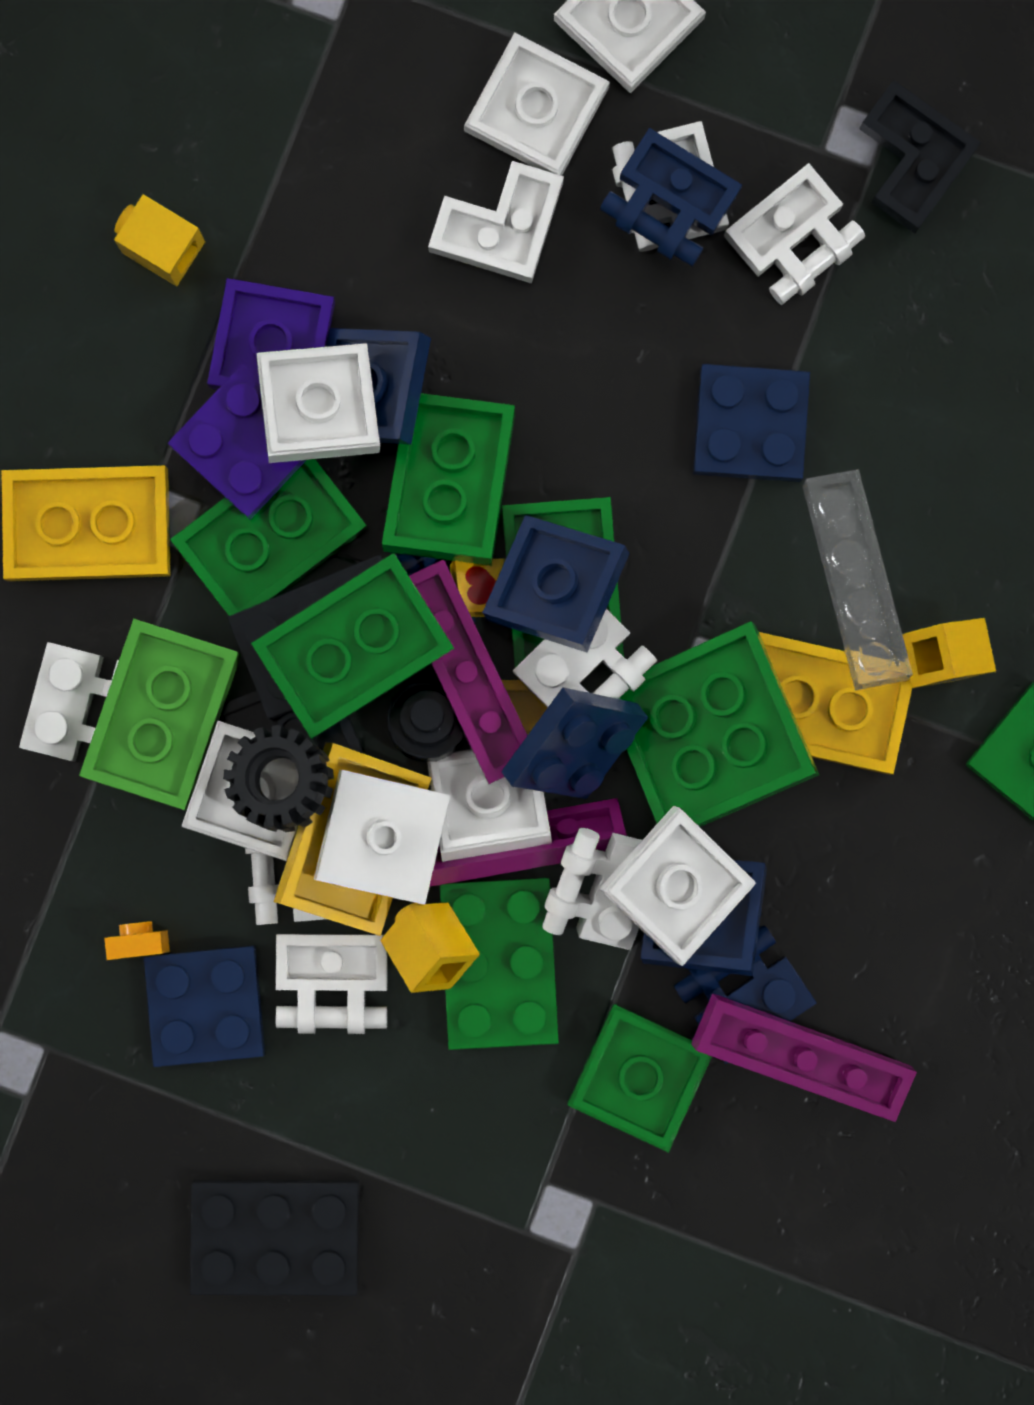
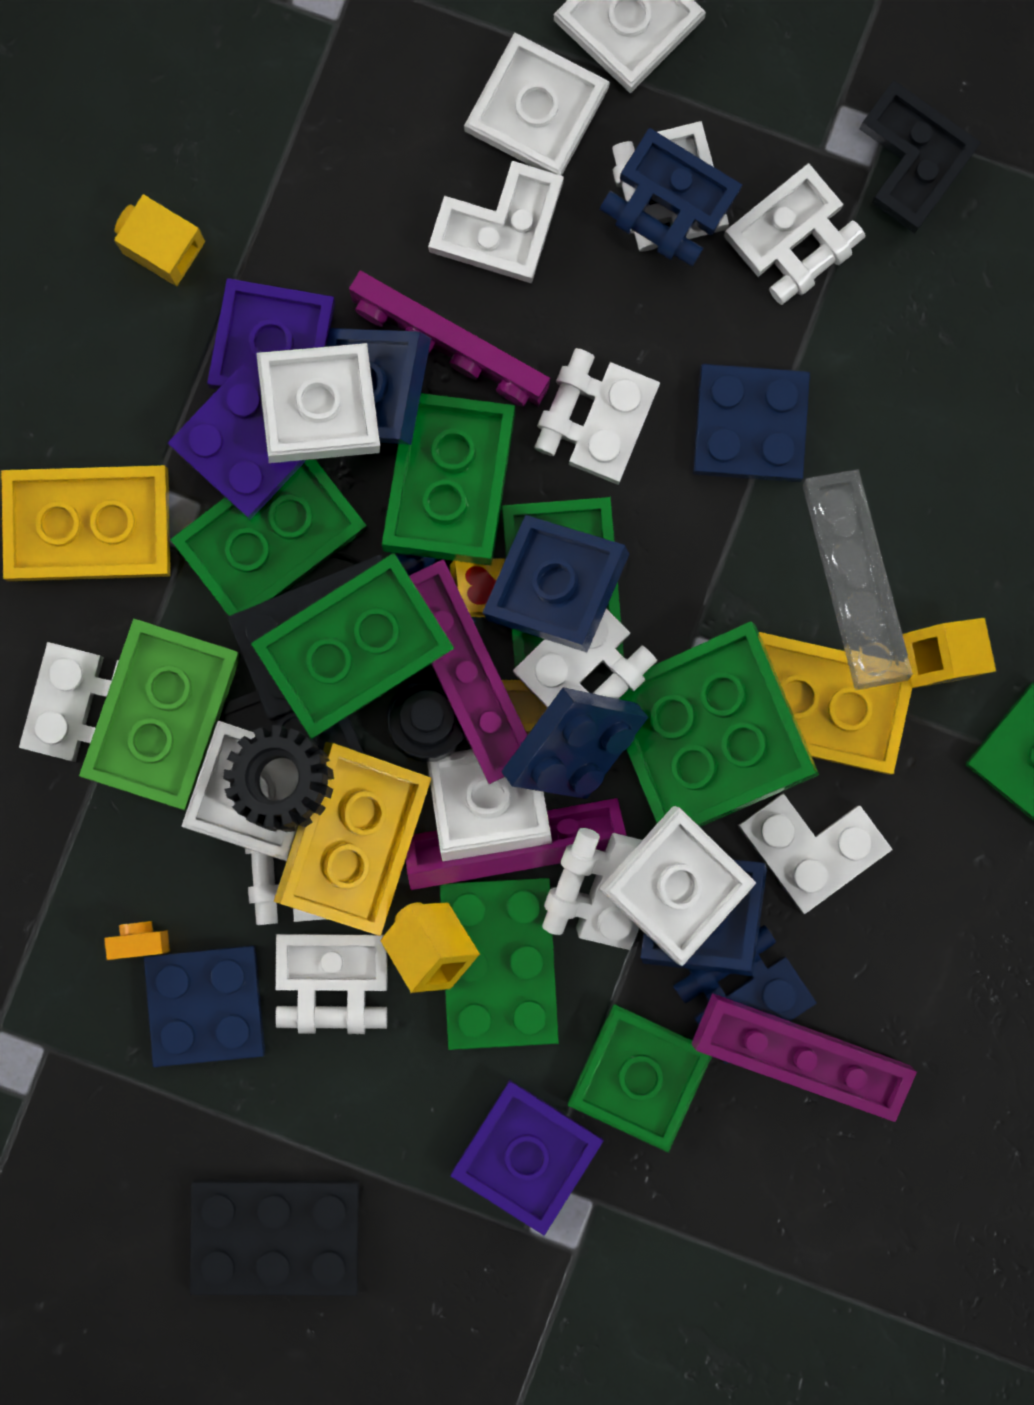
(381, 837): white plate -> none
(467, 352): none -> magenta plate
(527, 1157): none -> dark purple plate
(612, 423): none -> white plate
(812, 865): none -> white plate

